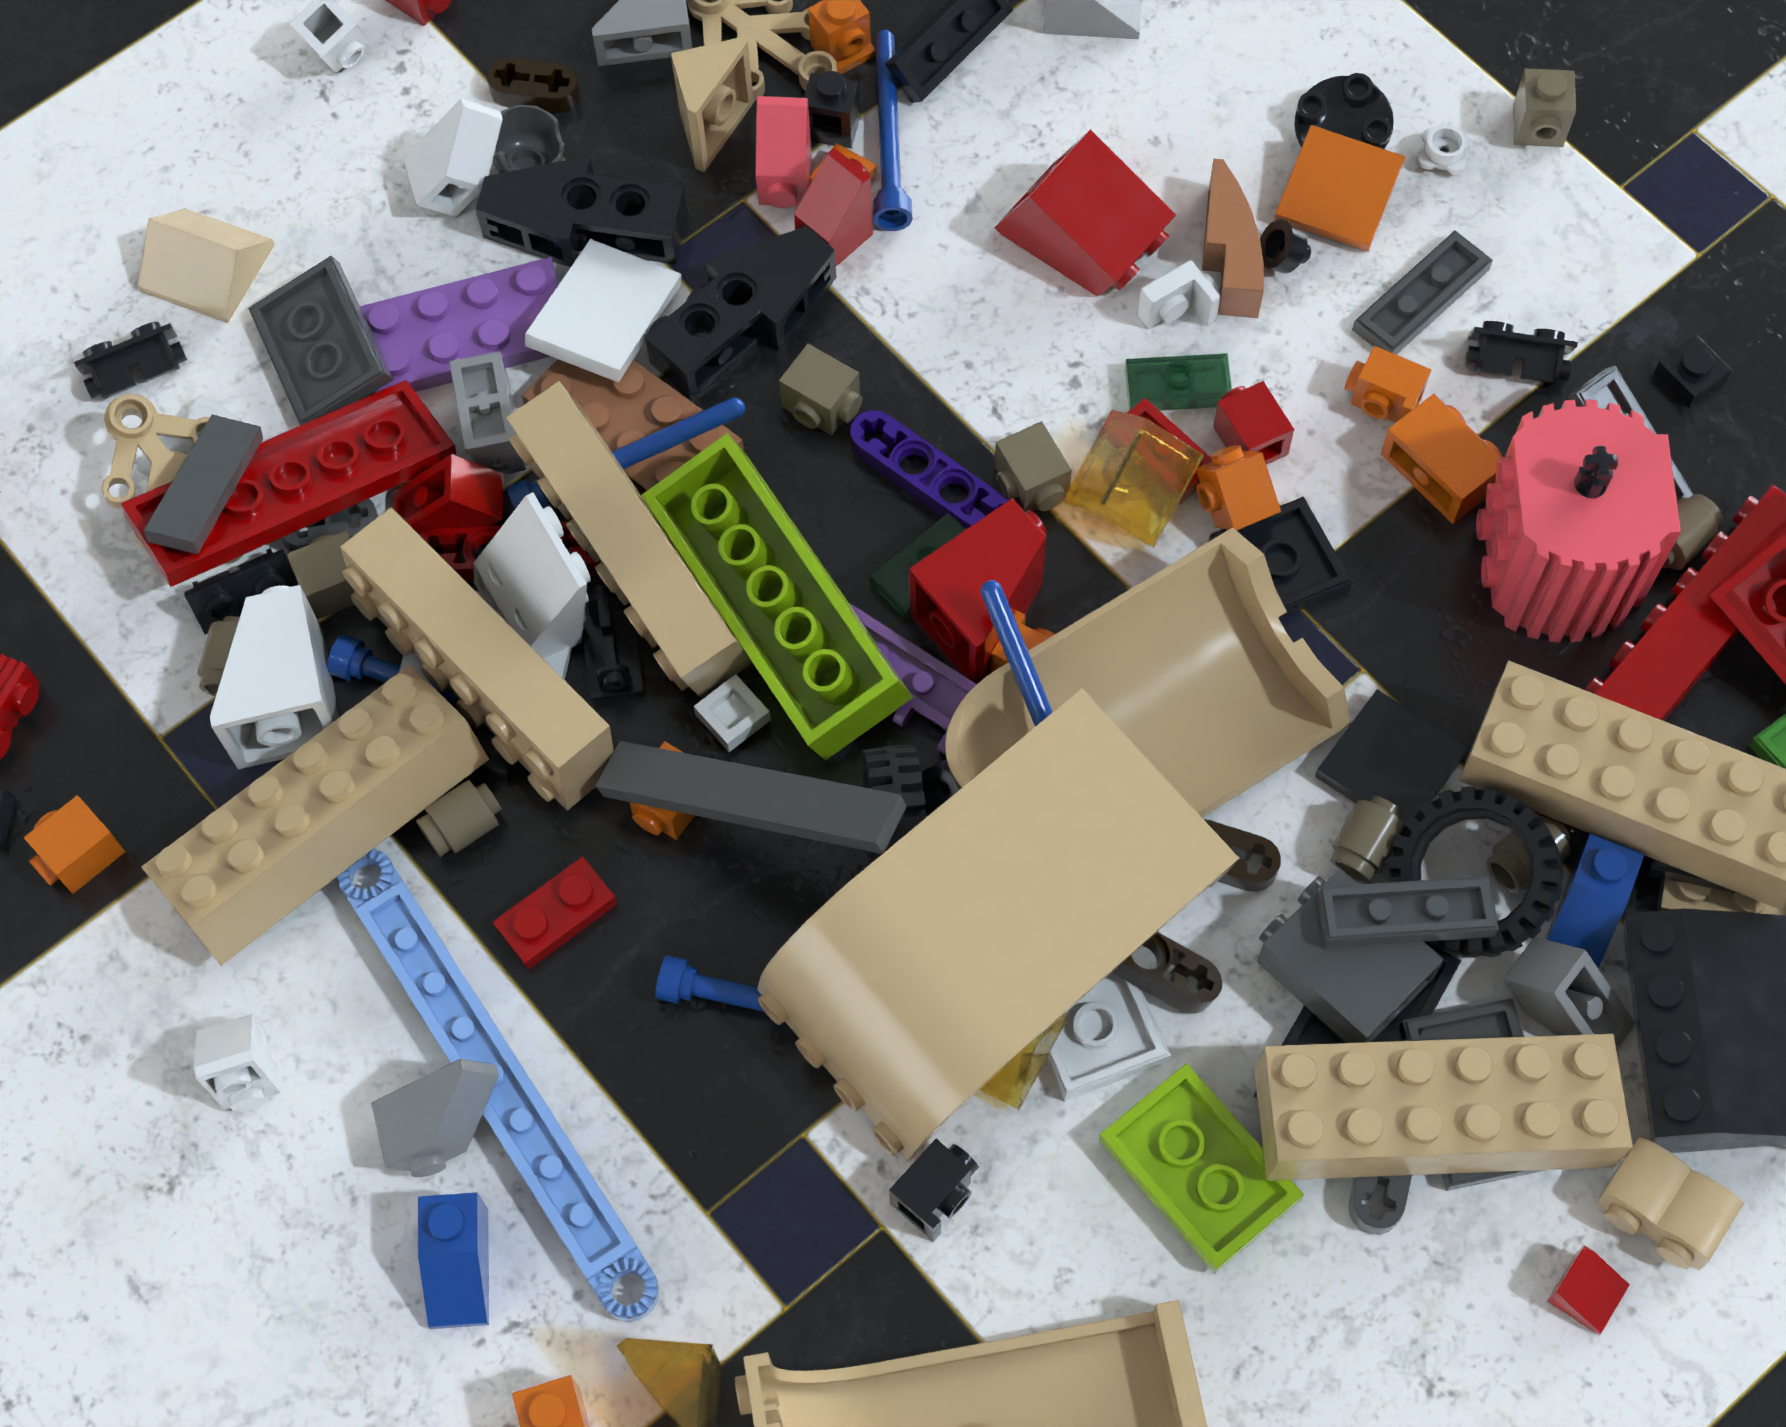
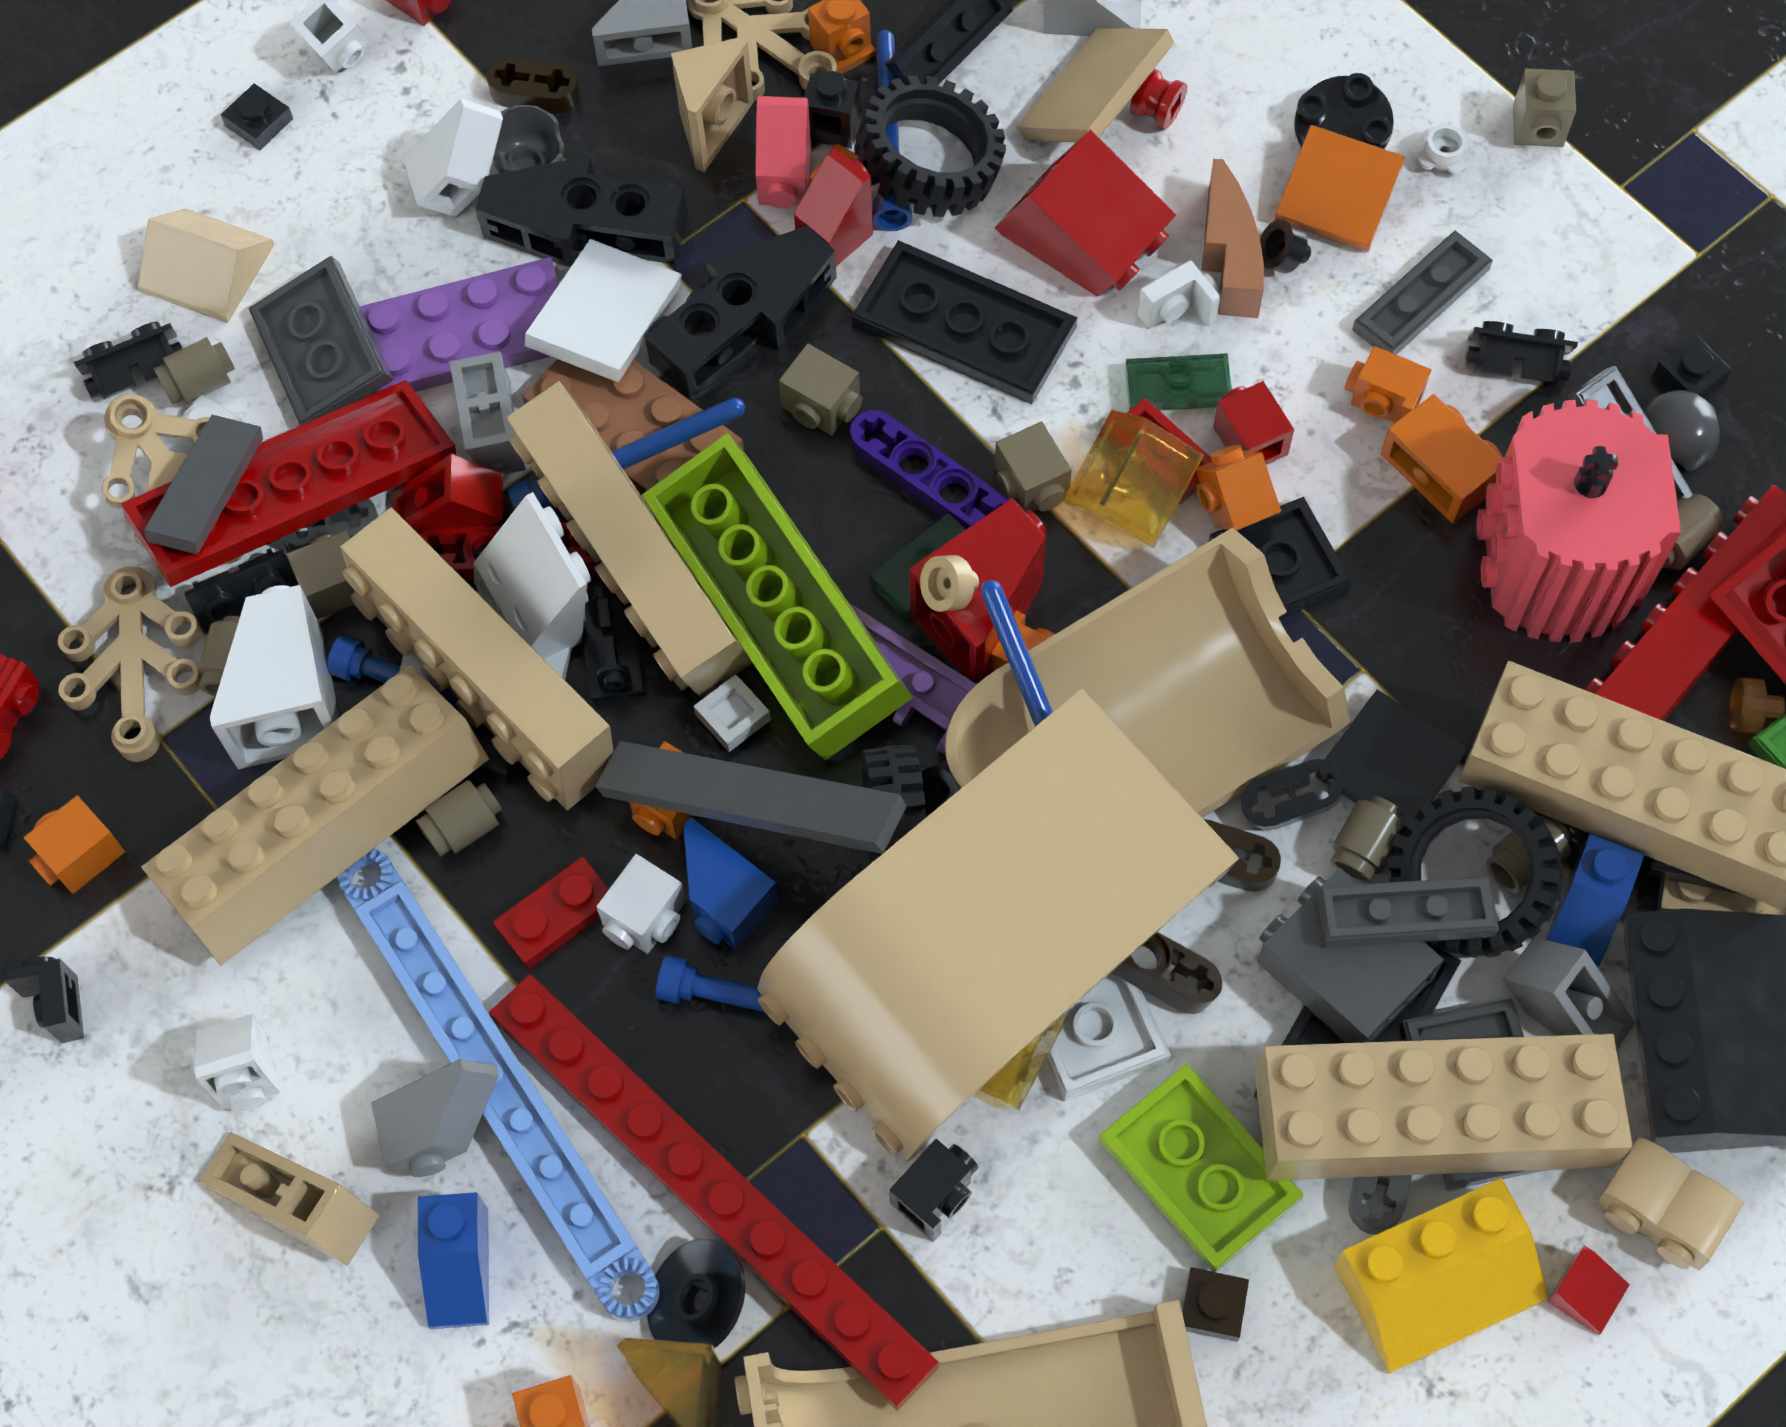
(55, 995): none -> black bracket
(129, 654): none -> tan plant
(194, 371): none -> dark tan brick
(257, 116): none -> black plate
(290, 1198): none -> tan slope
(641, 906): none -> white brick
(698, 1294): none -> black dish
(716, 1193): none -> red plate
(724, 888): none -> blue slope
(943, 108): none -> black tyre
(948, 583): none -> tan tile
(964, 321): none -> black tile
(1096, 84): none -> tan tile
(1159, 99): none -> red wheel
(1214, 1304): none -> dark brown plate
(1288, 782): none -> black beam
(1443, 1275): none -> yellow slope
(1689, 424): none -> dark grey hair
(1751, 705): none -> clear orange tile

